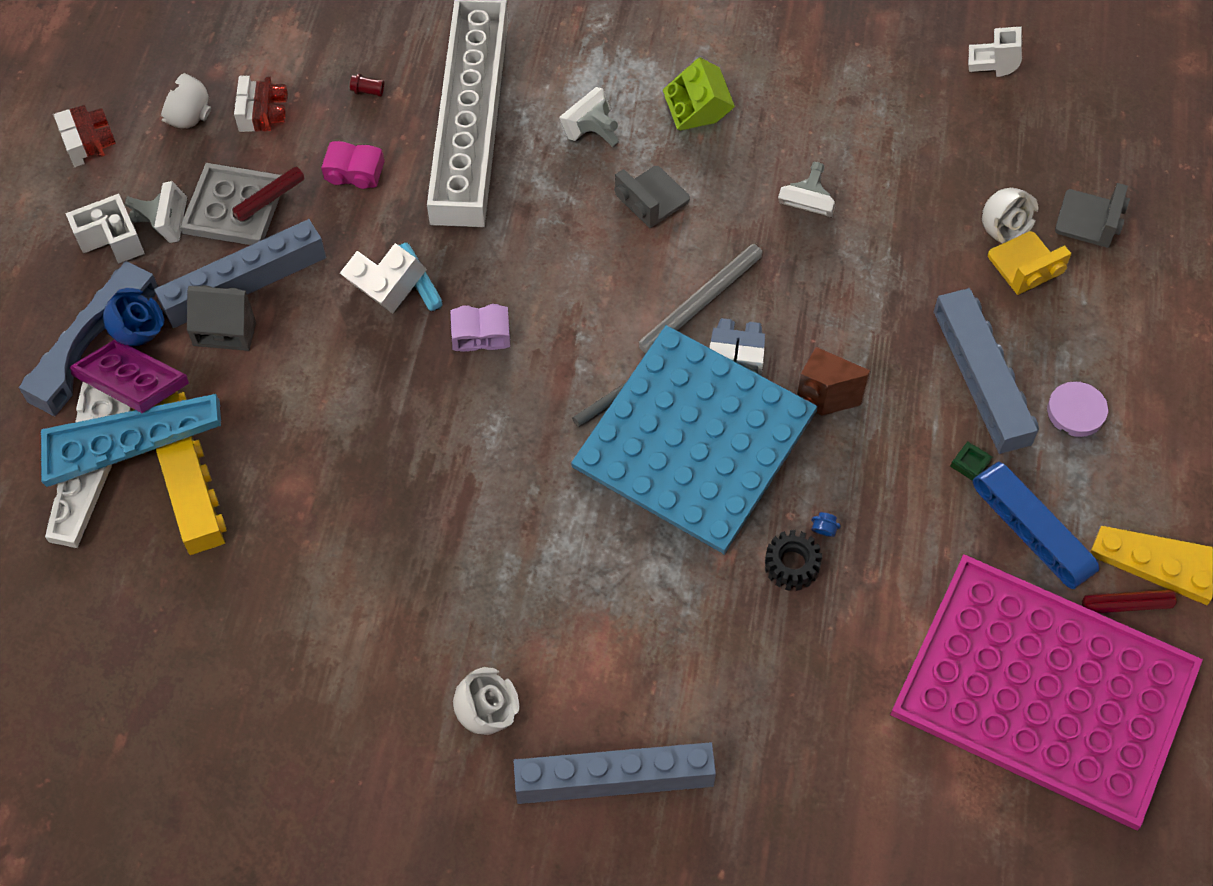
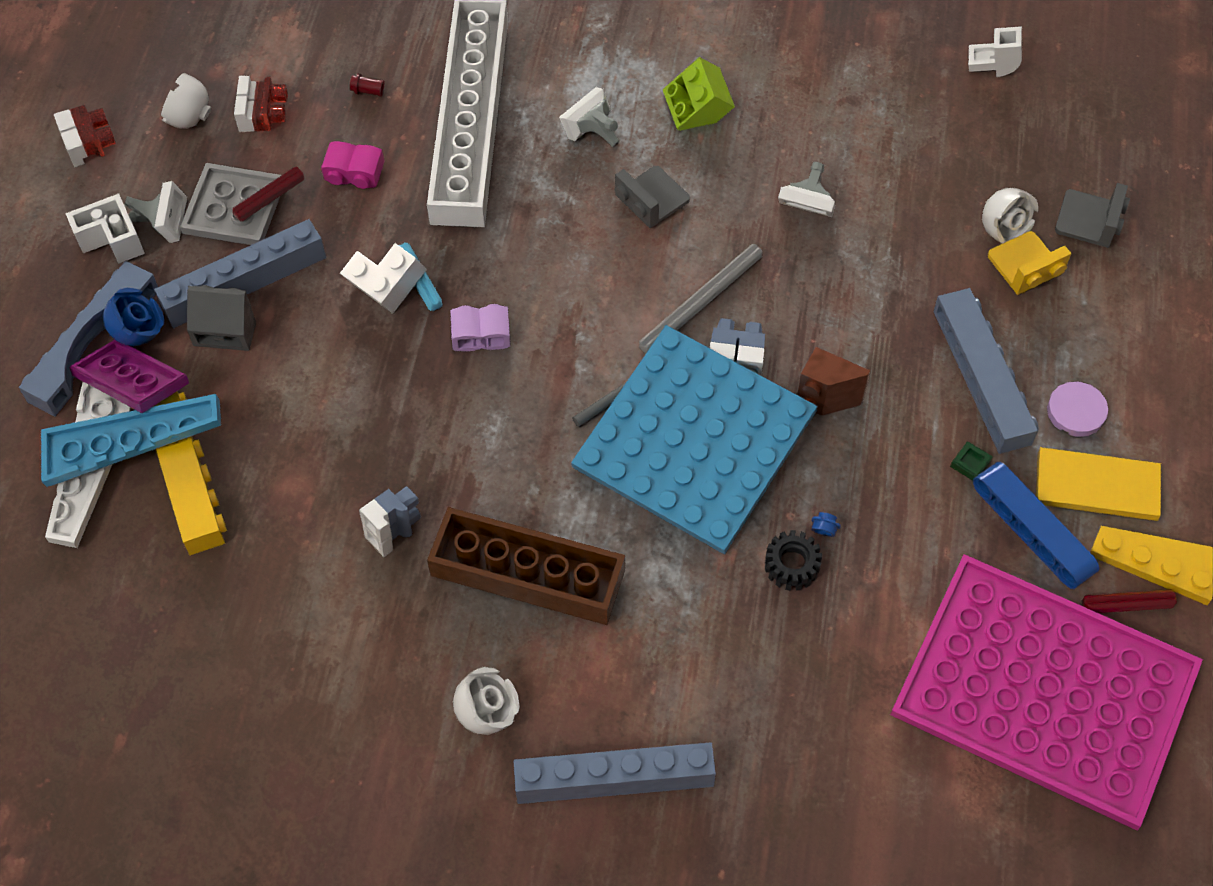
(389, 517): none -> hips
(527, 565): none -> reddish brown brick
(1099, 483): none -> yellow tile

